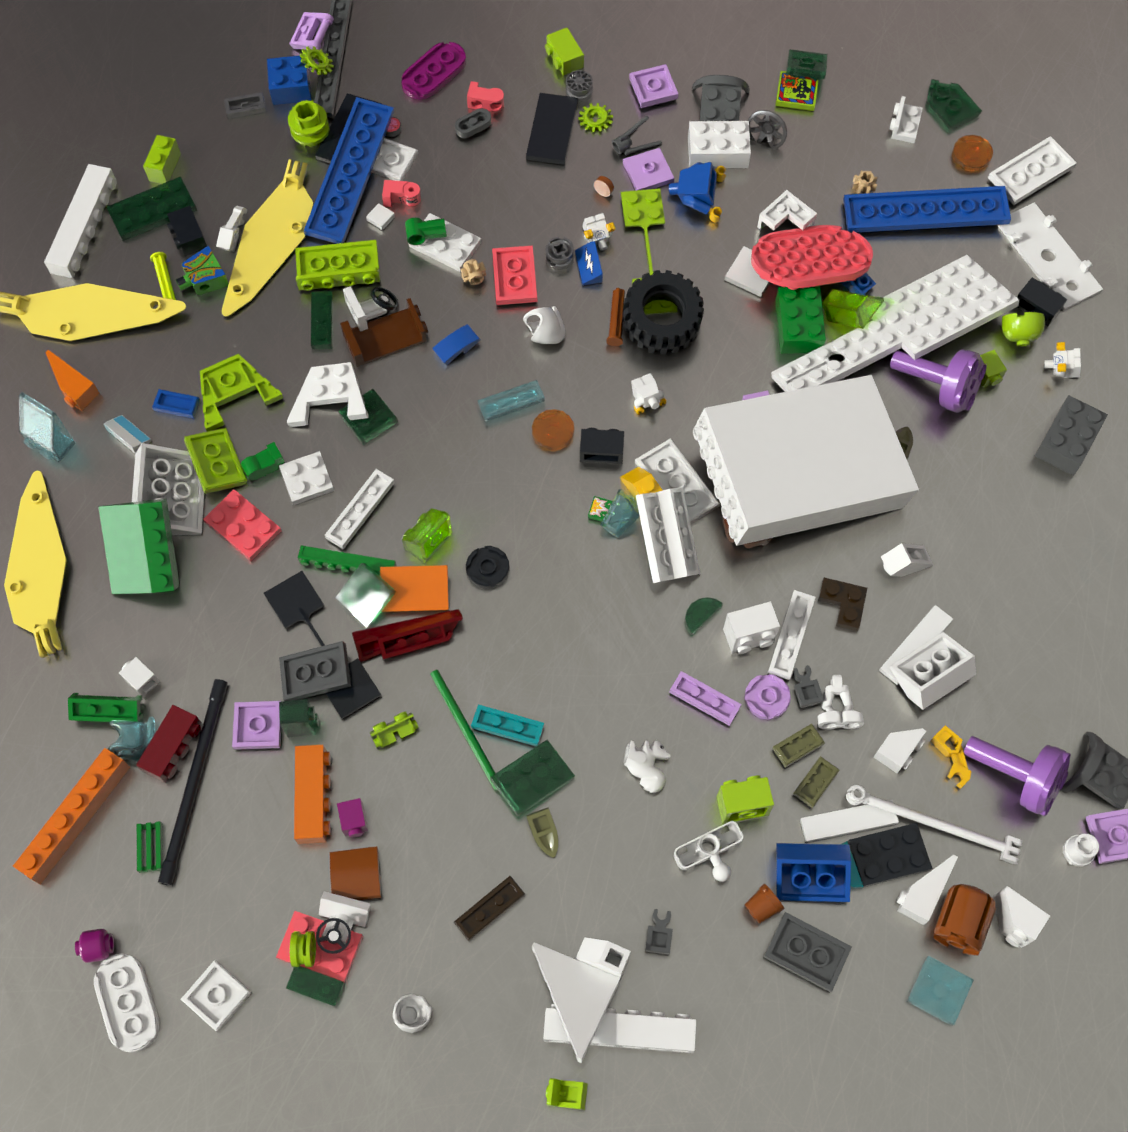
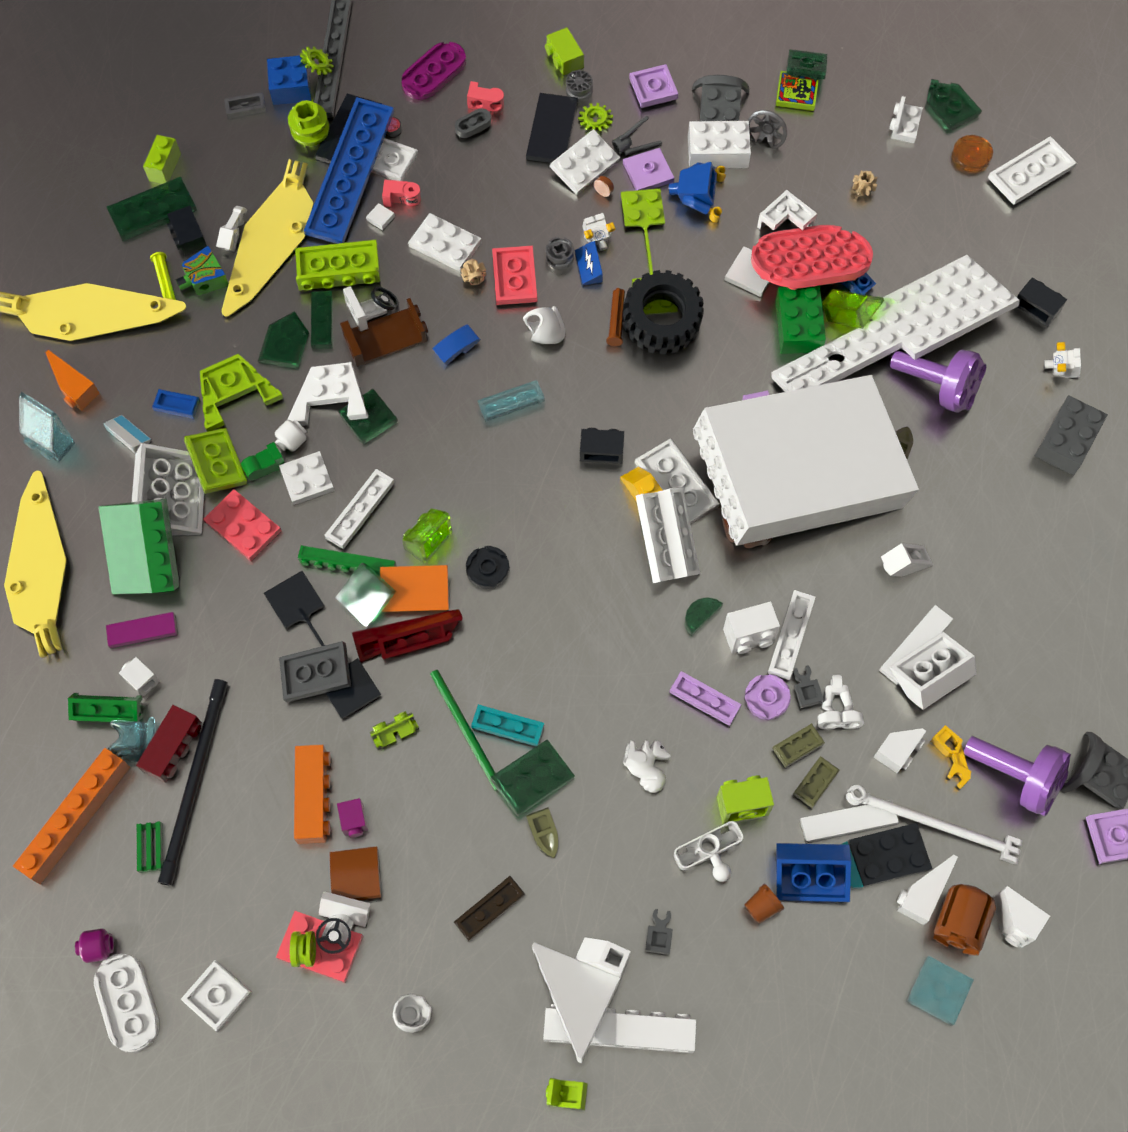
(80, 221): white brick -> none
(141, 630): none -> magenta tile
(256, 725): lavender plate -> none
(285, 342): none -> clear green tile
(290, 435): none -> white head
(298, 718): clear green brick -> none
(307, 28): lavender plate -> none
(314, 985): clear green slope -> none
(418, 230): green piece -> none
(553, 429): clear orange tile -> none
(584, 162): none -> white plate
(599, 508): tile -> none
(621, 514): clear light blue slope -> none
(646, 393): white piece -> none
(808, 952): dark grey plate -> none
(848, 597): dark brown plate -> none
(926, 209): blue plate -> none
(995, 369): lime brick -> none
(1023, 328): lime cylinder -> none
(1031, 235): white piece -> none
(1080, 849): white piece -> none

